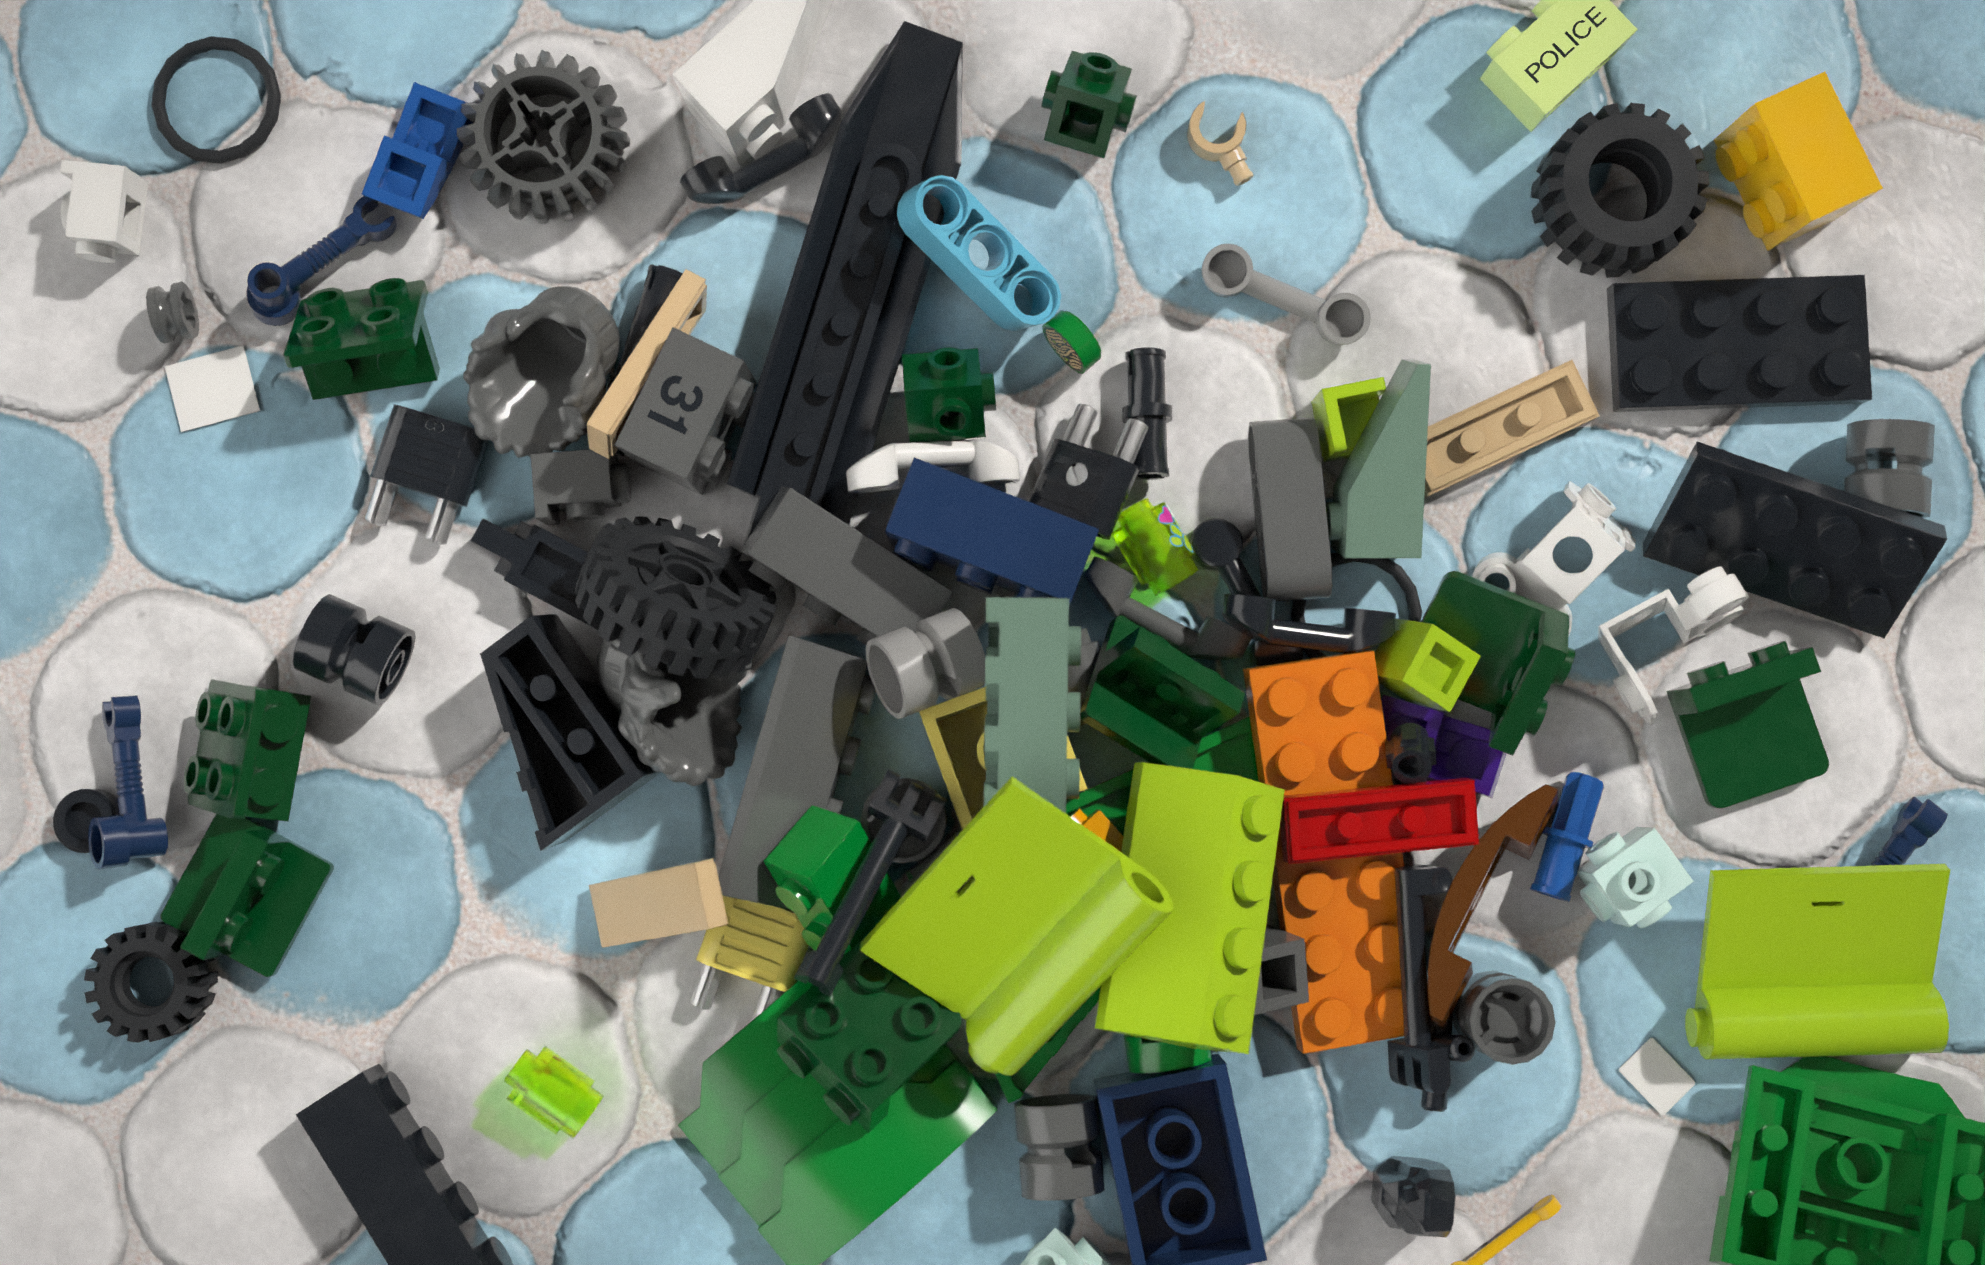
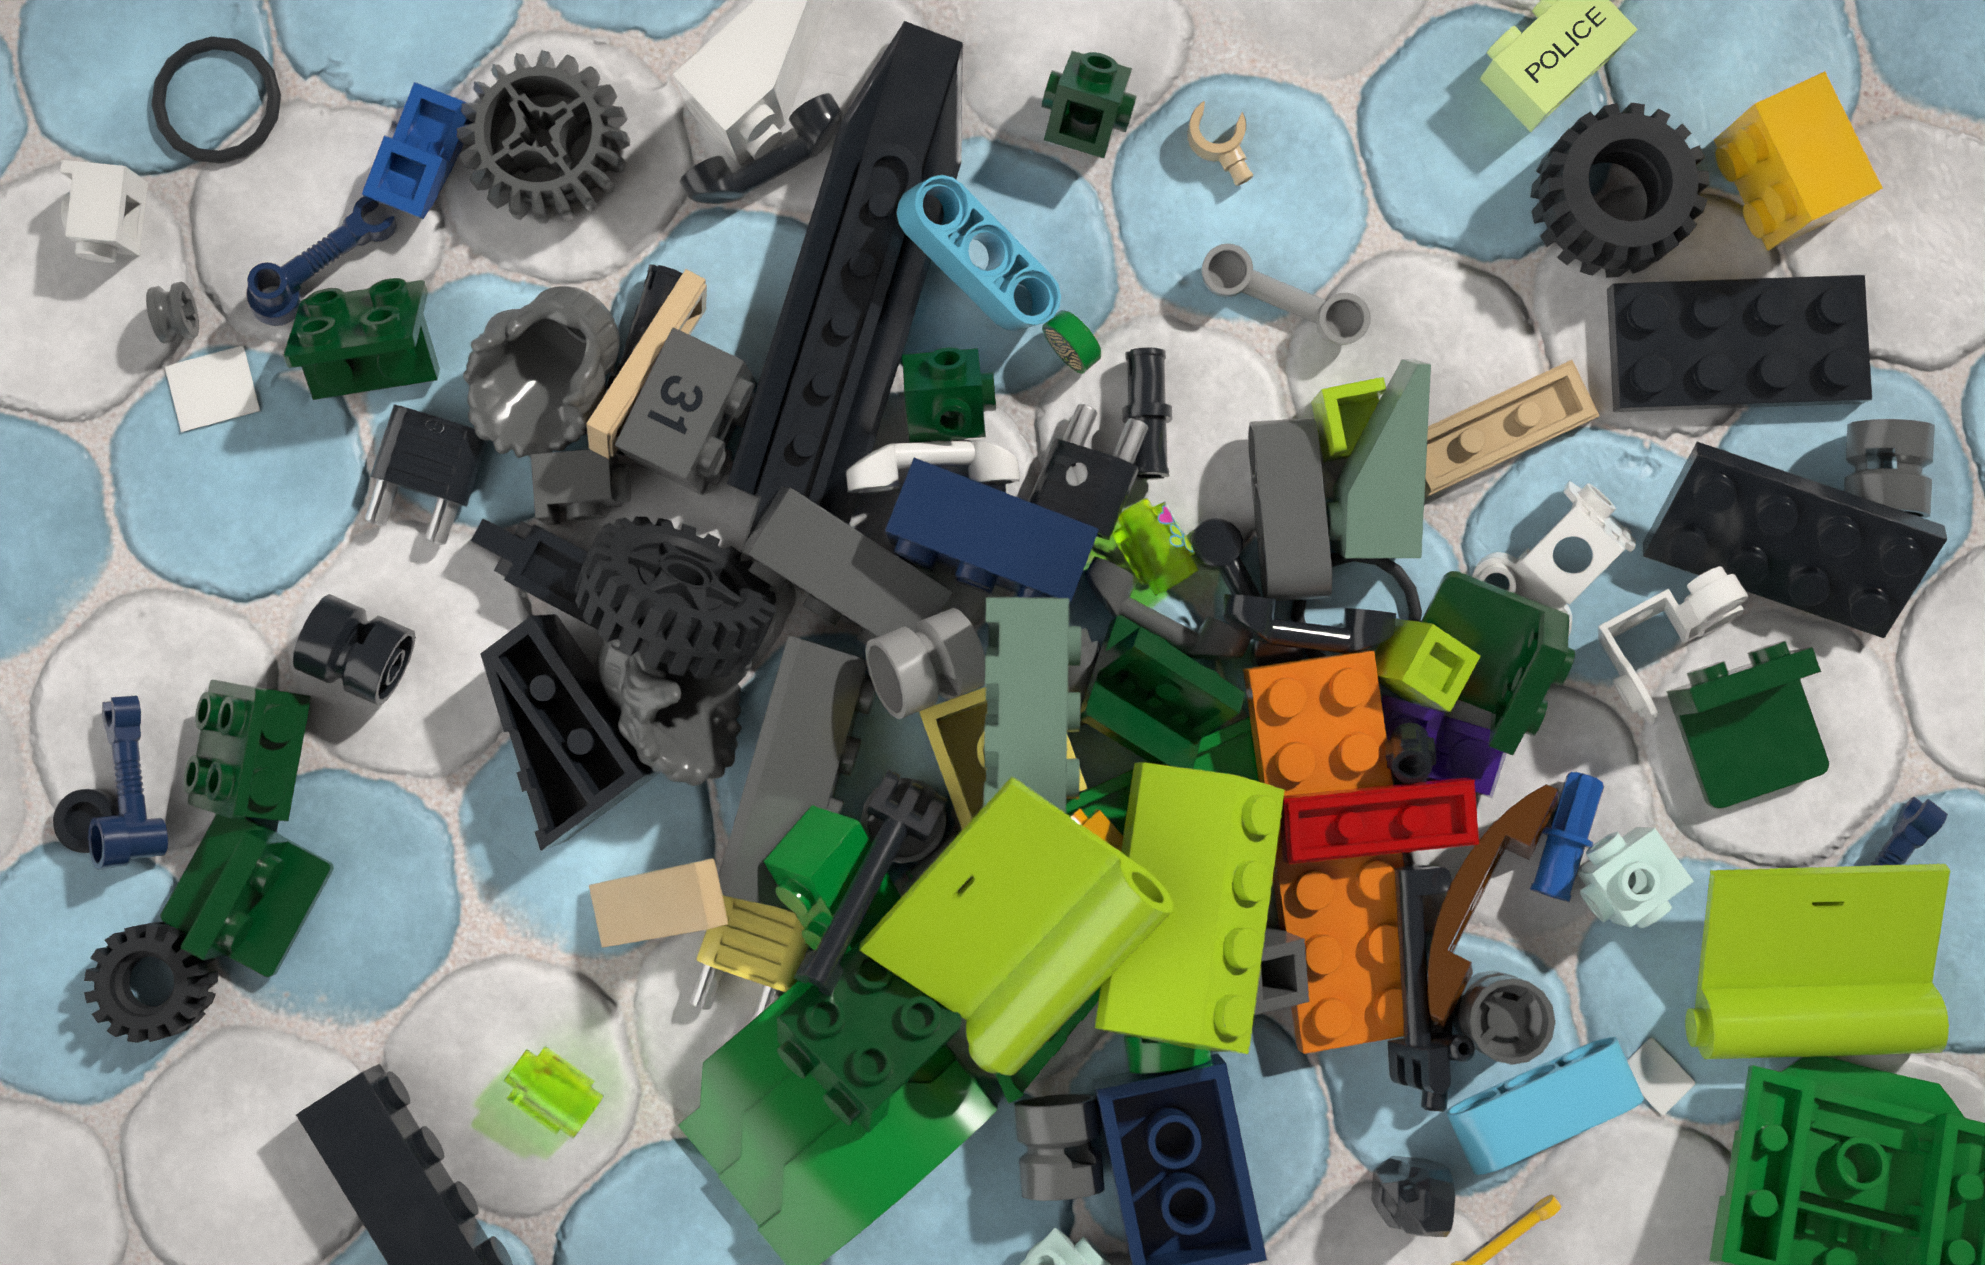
(1545, 1105): none -> medium azure beam

